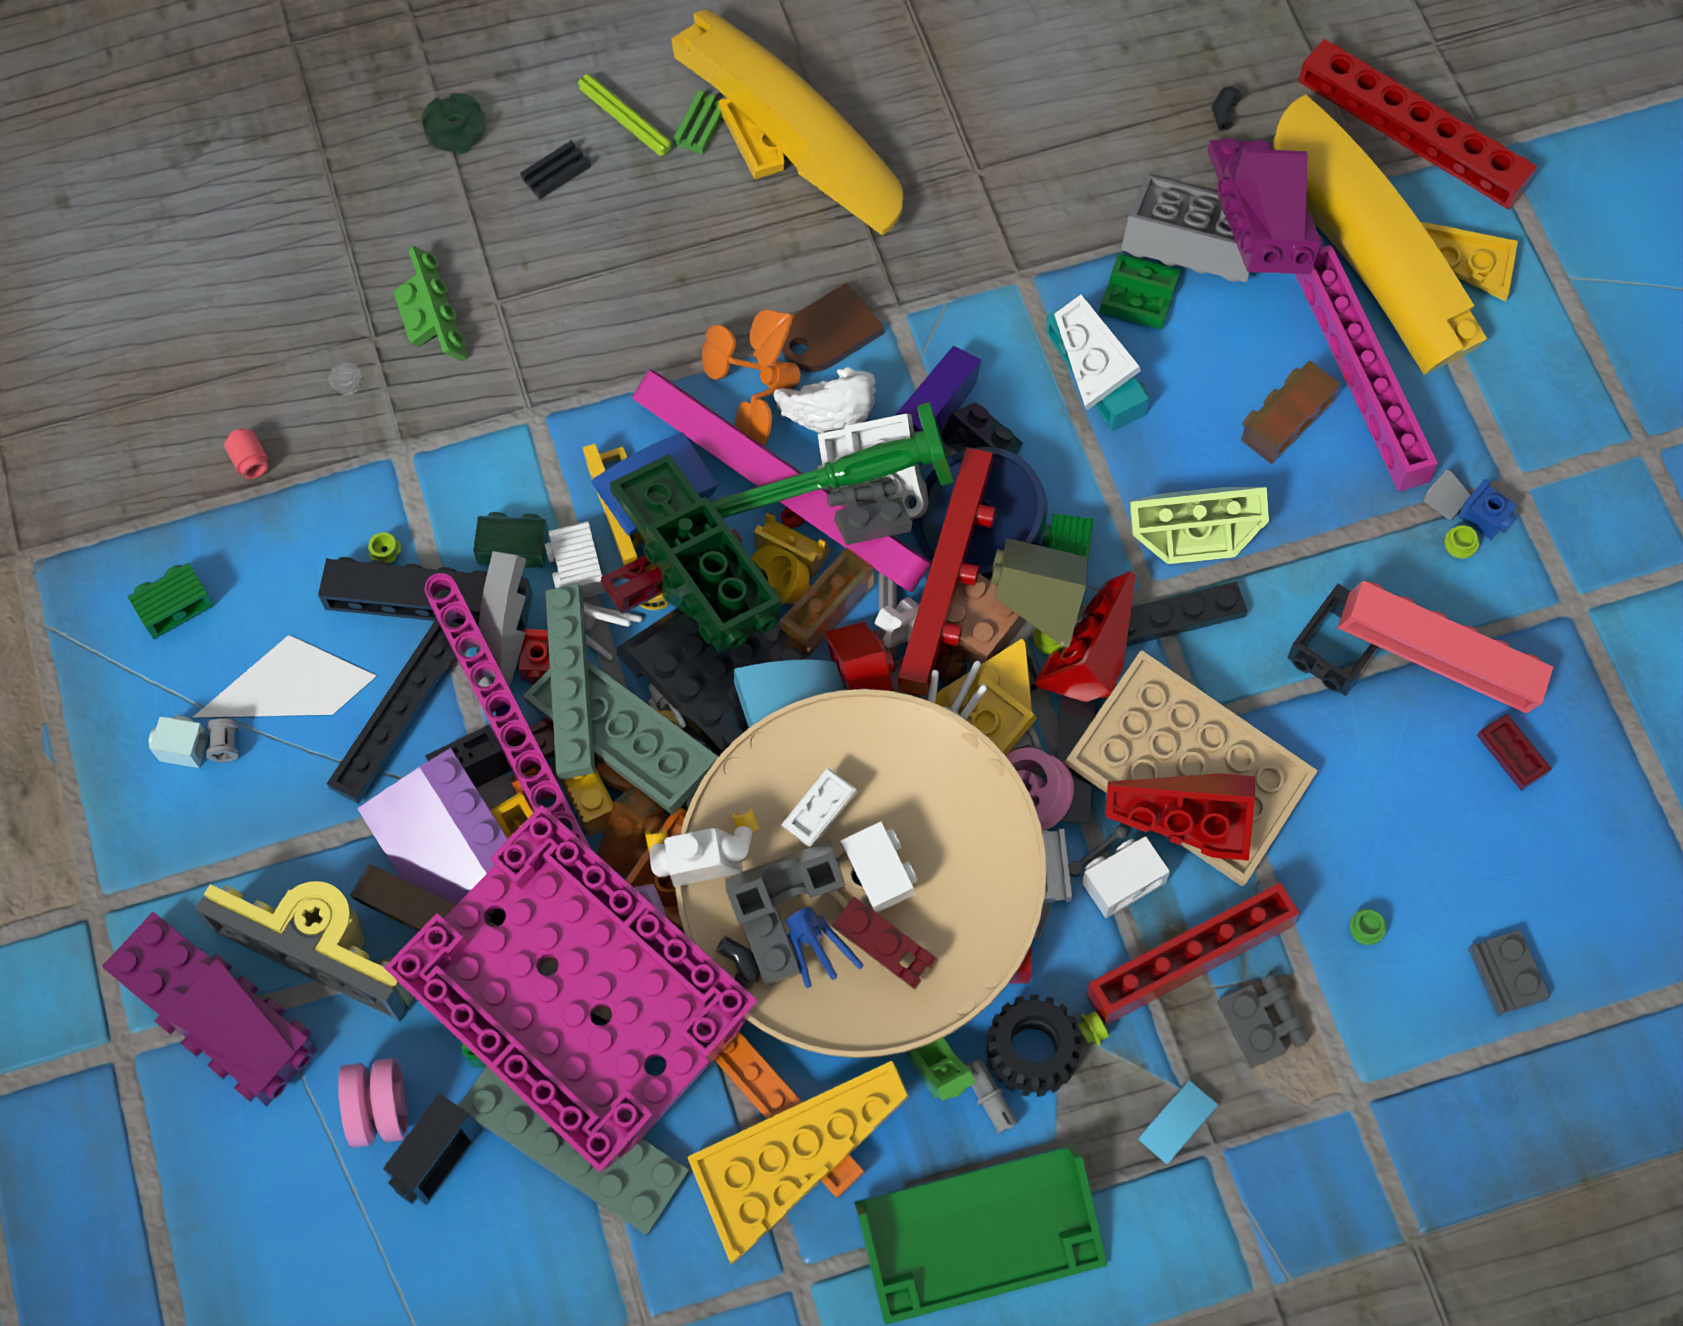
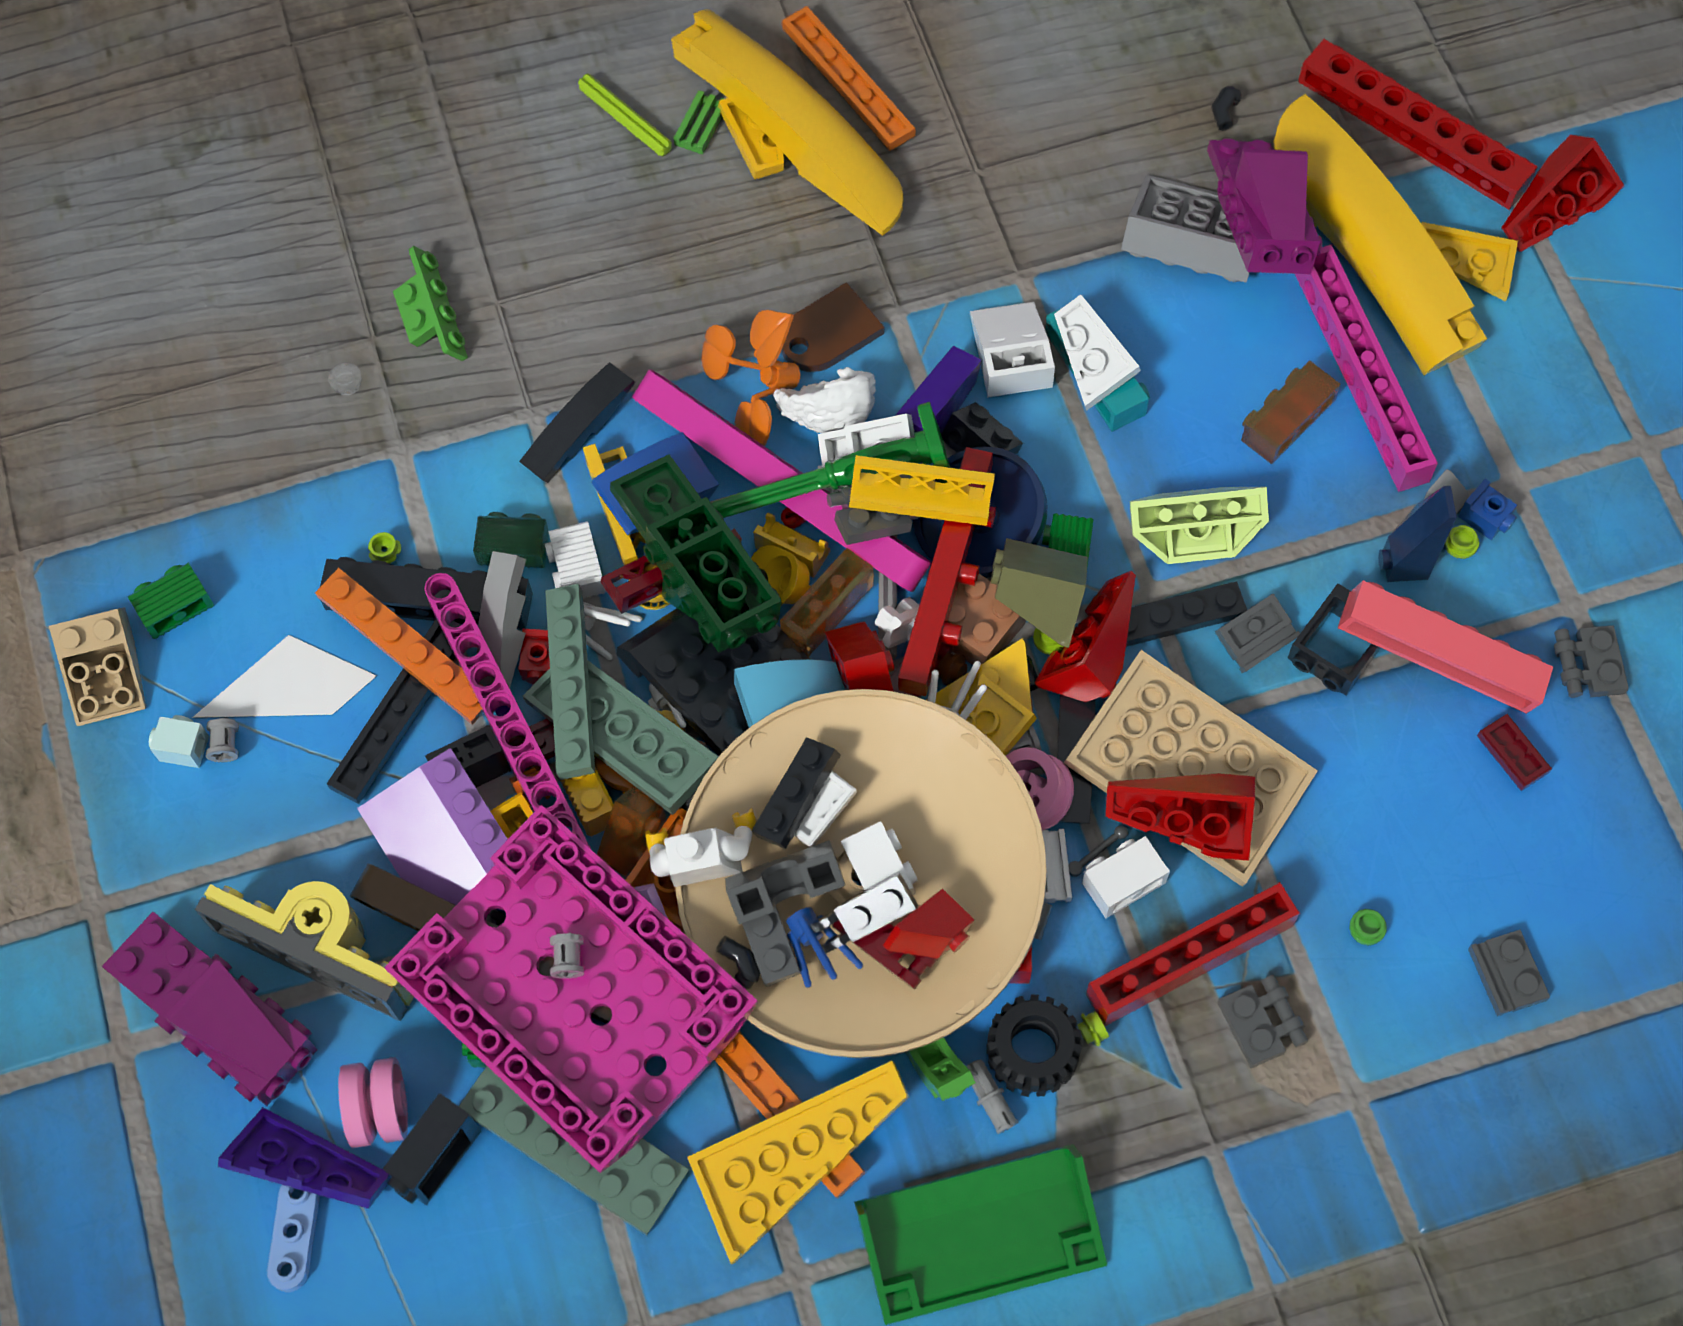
(99, 666): none -> tan slope
(246, 453): coral brick -> none
(292, 1250): none -> light blue plate
(299, 1159): none -> dark purple wing
(400, 643): none -> orange plate
(458, 137): clear green plate -> none
(552, 167): black tile -> none
(567, 955): none -> light grey bush
(576, 421): none -> black slope
(796, 793): none -> black plate
(848, 78): none -> orange plate
(868, 911): none -> hinge
(920, 494): none -> yellow fence
(931, 928): none -> red slope
(1013, 349): none -> white slope
(1140, 291): green slope -> none
(1178, 1122): medium azure slope -> none
(1257, 633): none -> dark grey plate
(1419, 538): none -> dark blue wedge
(1567, 186): none -> red wedge
(1600, 659): none -> dark grey plate

